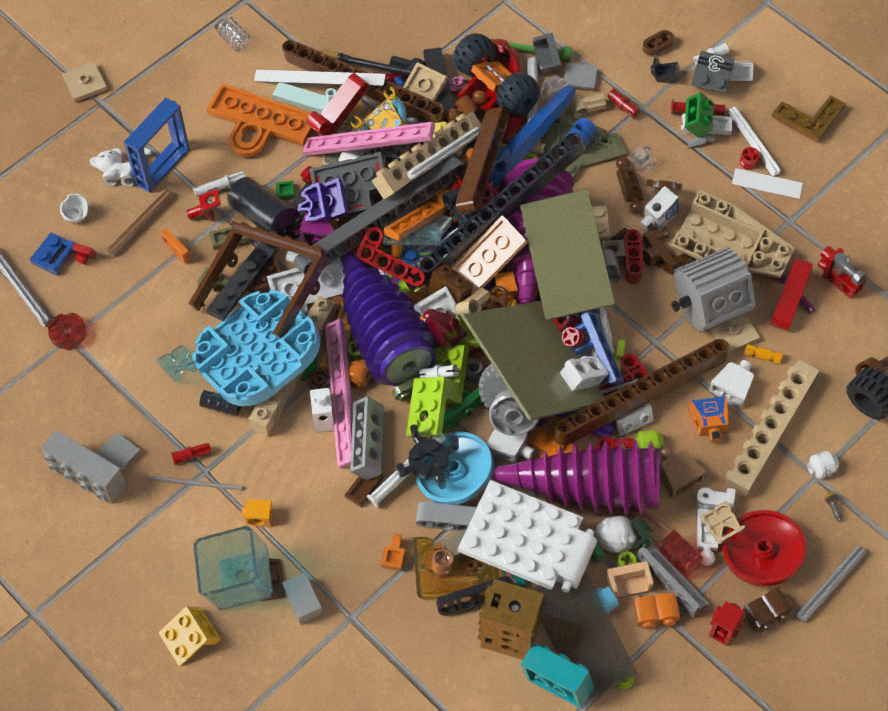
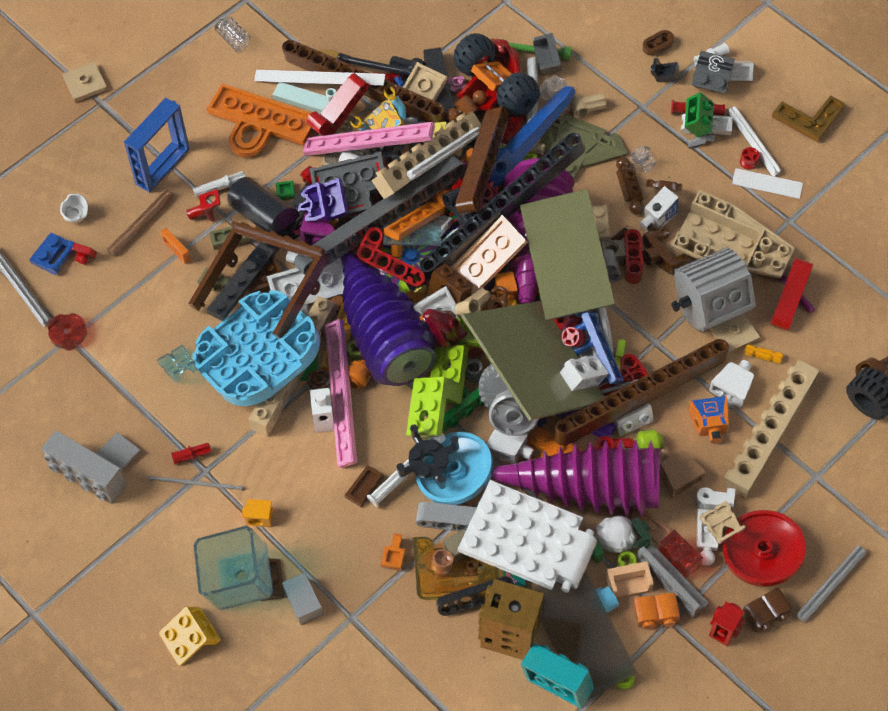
(113, 168): white animal -> none
(216, 402): black axle -> none
(367, 438): light grey brick -> none
(404, 390): olive plate -> none
(440, 371): white pin -> none
(580, 76): light grey piece -> none
(586, 130): blue wheel -> none
(623, 103): red pin -> none
(823, 465): white head -> none
(832, 500): clear smoke piece -> none
(840, 273): red hips -> none

